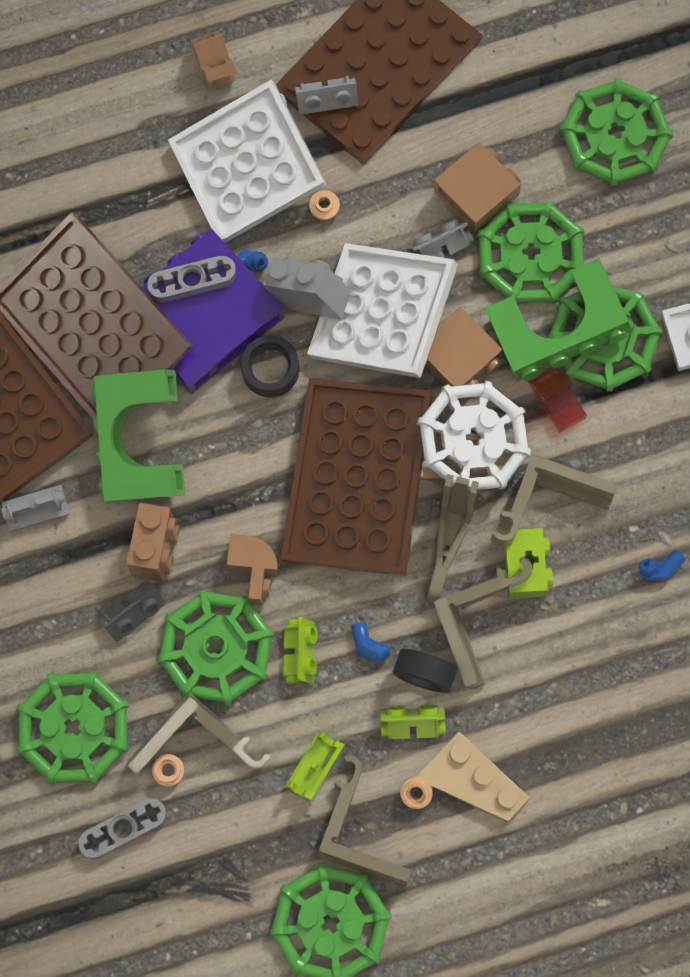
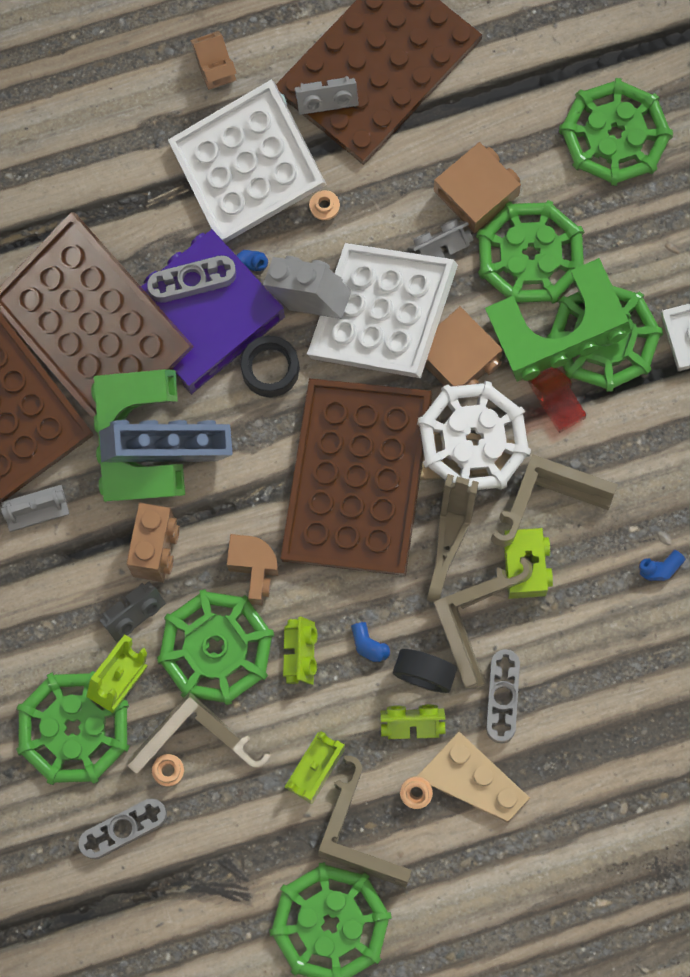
(117, 675): none -> lime hinge
(165, 442): none -> sand blue brick
(513, 673): none -> light grey beam

